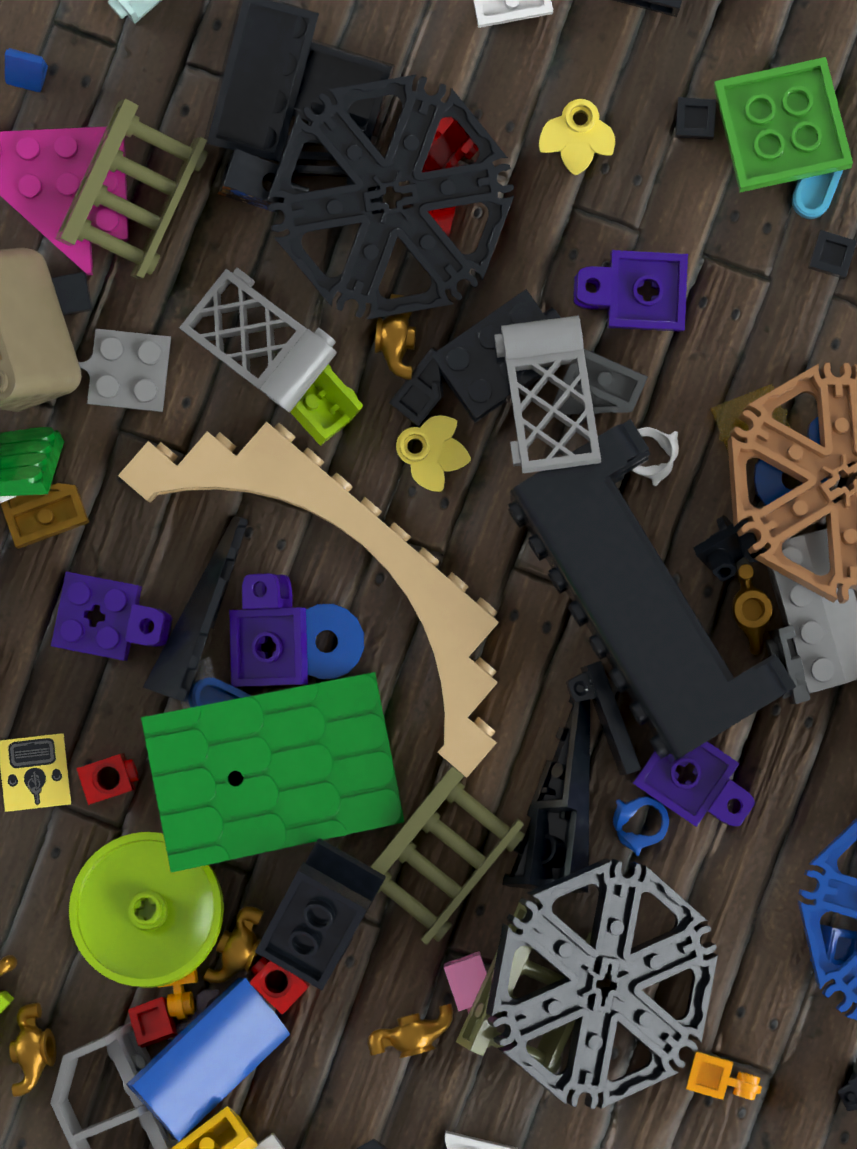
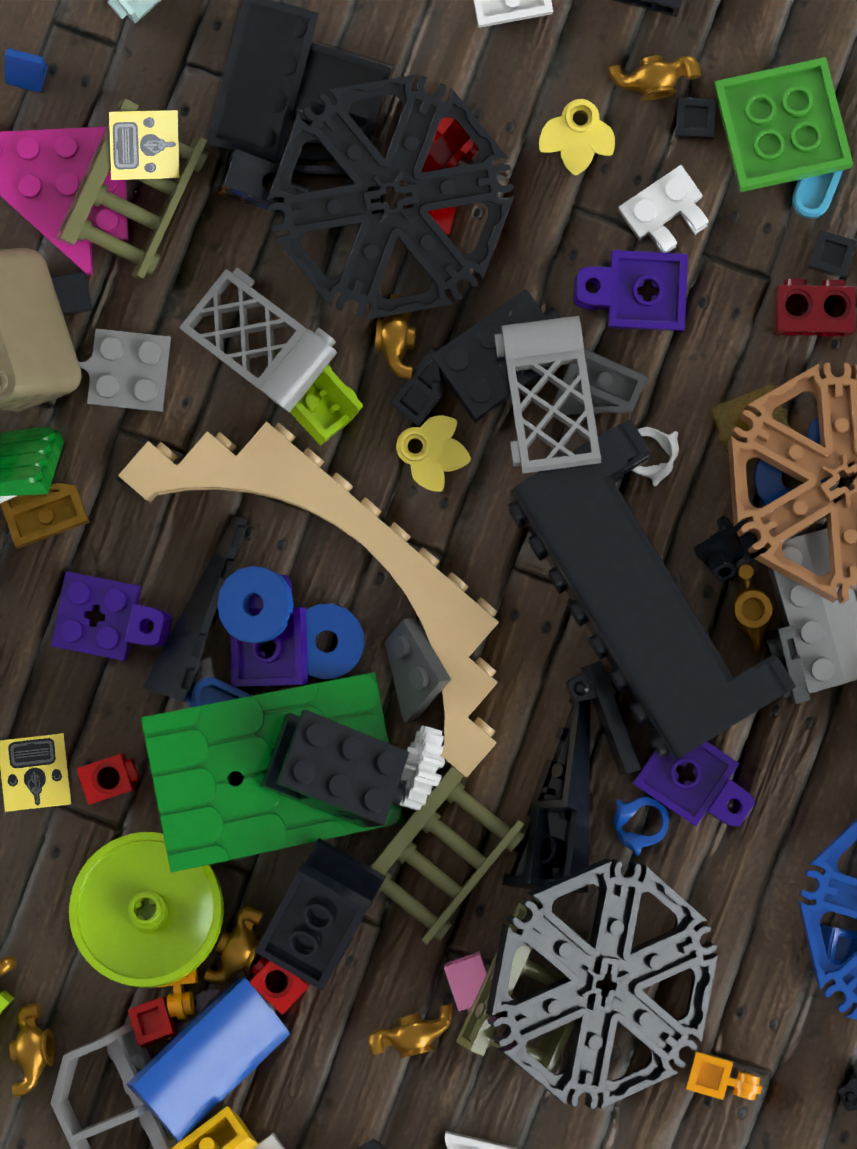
(144, 144): none -> light yellow sticker
(234, 604): none -> blue tile
(336, 769): none -> black torso
(415, 669): none -> dark grey wing
(421, 767): none -> white gear
(655, 77): none -> pearl gold piece
(660, 203): none -> white plate
(814, 319): none -> dark red brick

